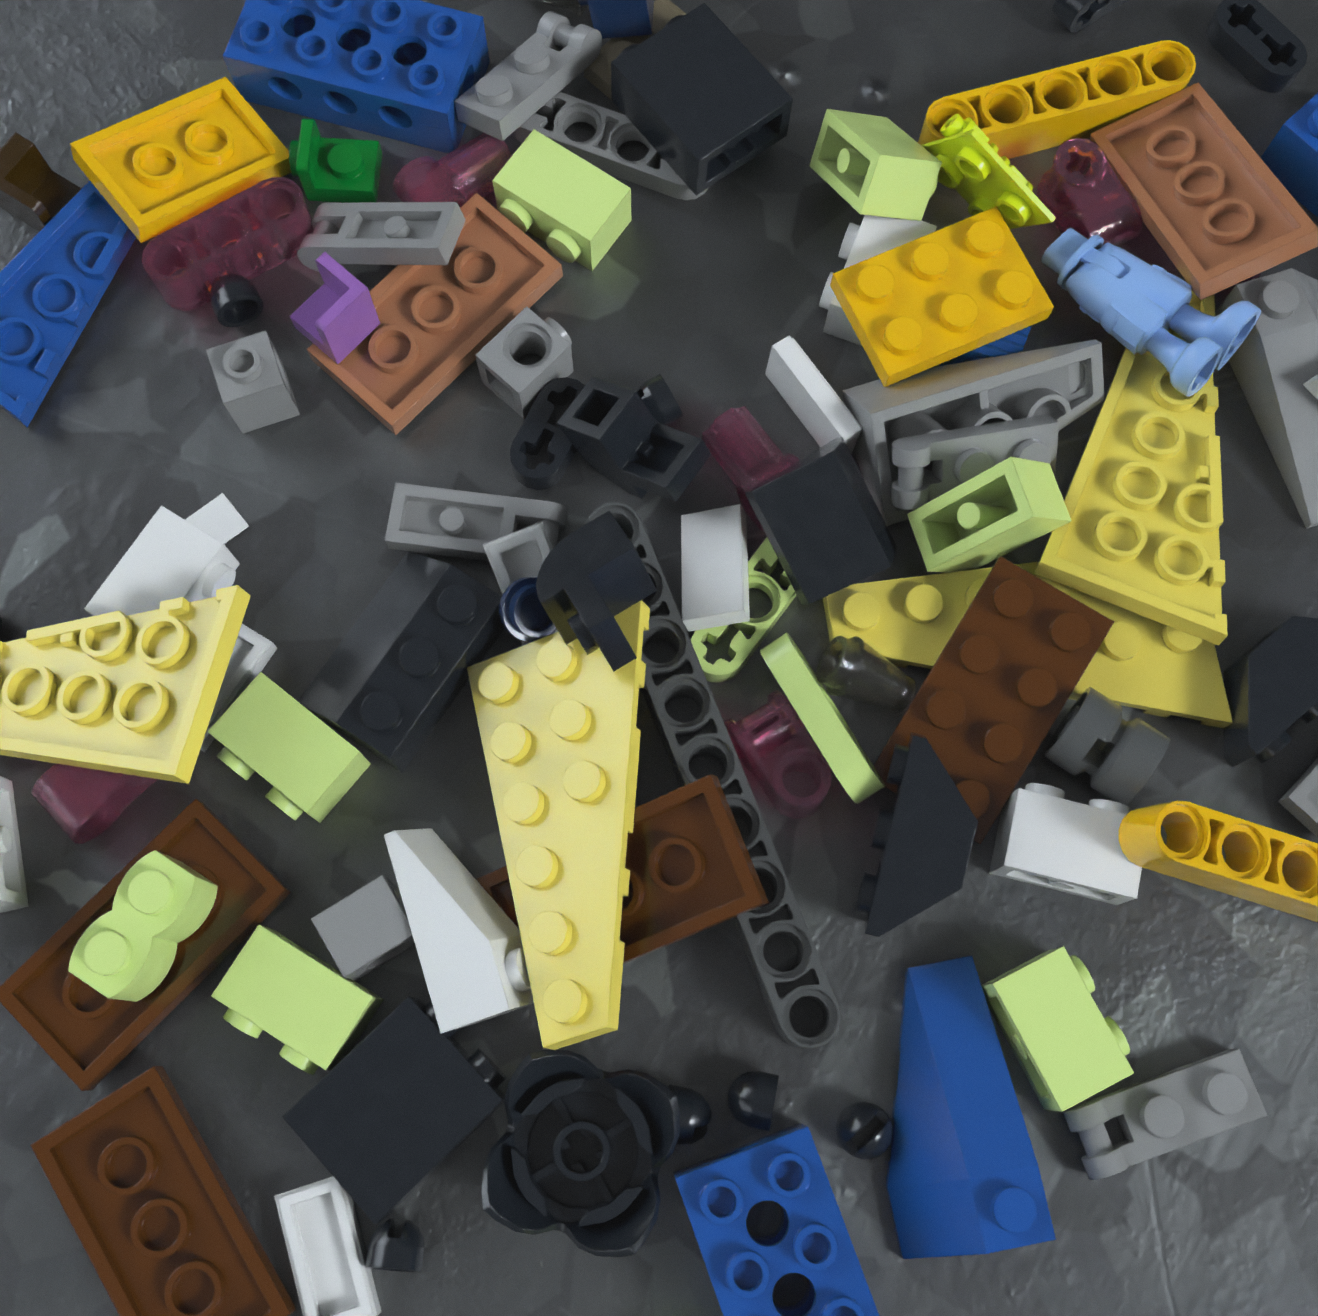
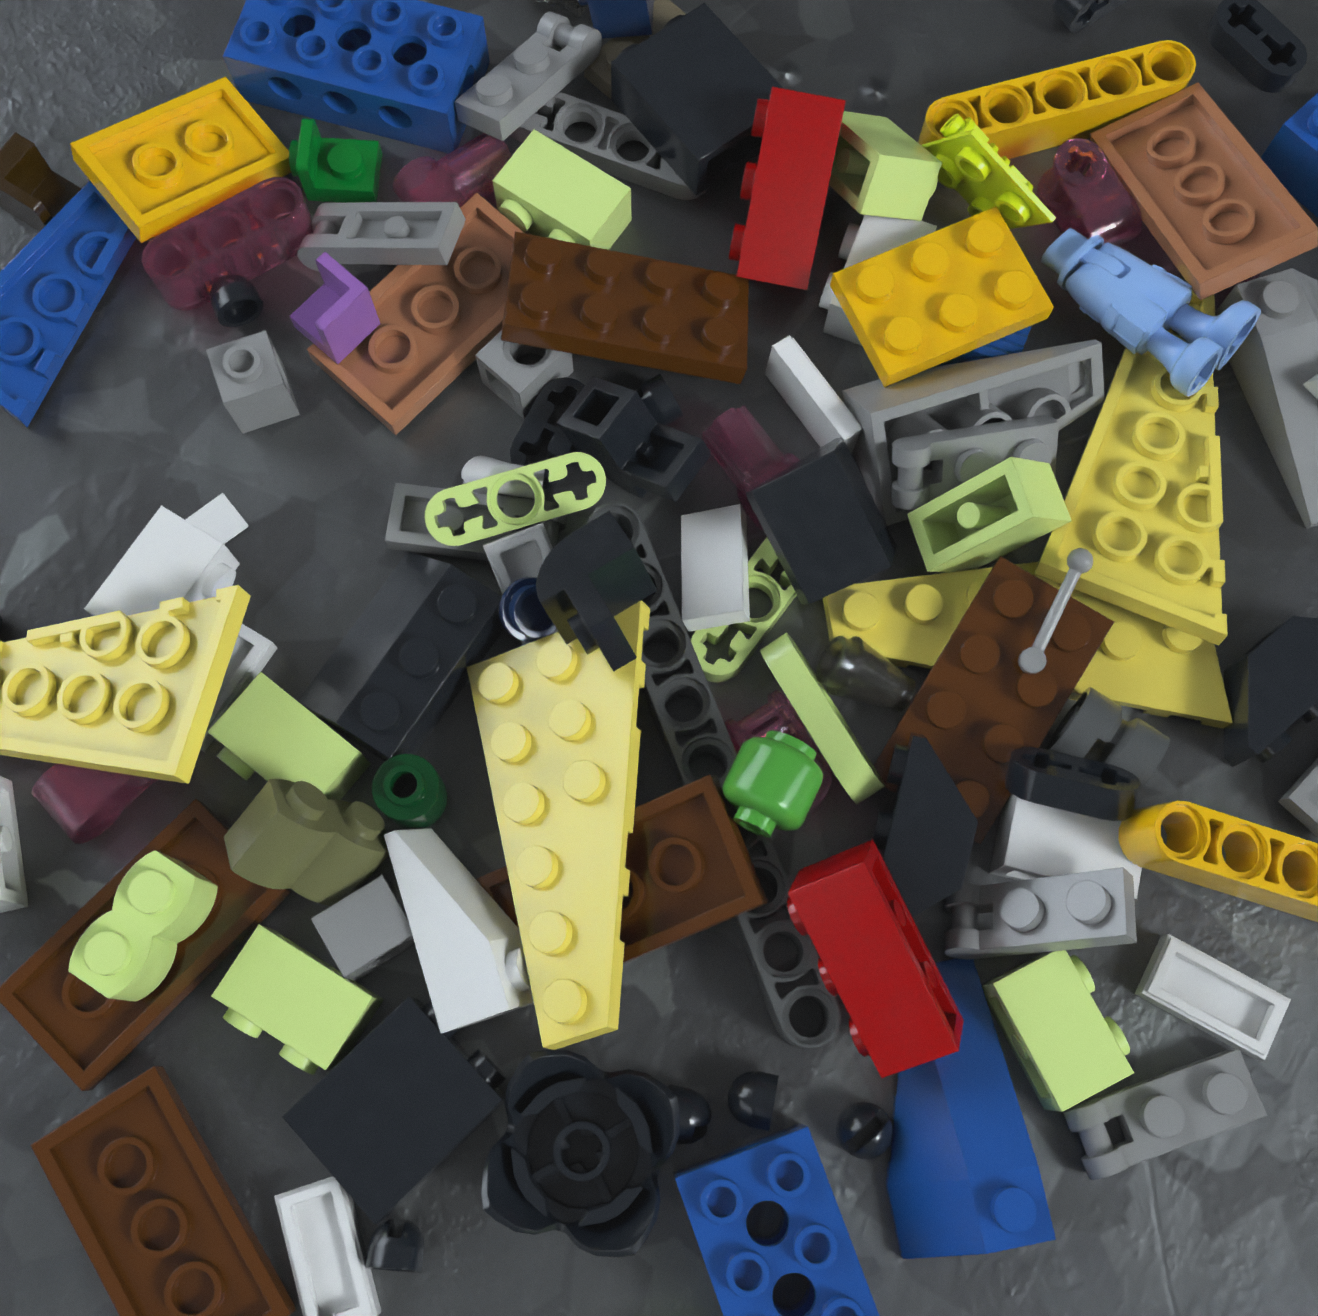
(306, 842): none -> olive brick
(420, 808): none -> dark green brick
(475, 528): none -> yellowish green beam
(484, 466): none -> white arm
(626, 308): none -> reddish brown plate
(772, 783): none -> bright green head
(787, 186): none -> red brick
(875, 960): none -> red brick
(1033, 658): none -> light grey hinge
(1043, 915): none -> light grey plate
(1072, 783): none -> black beam
(1213, 997): none -> white tile

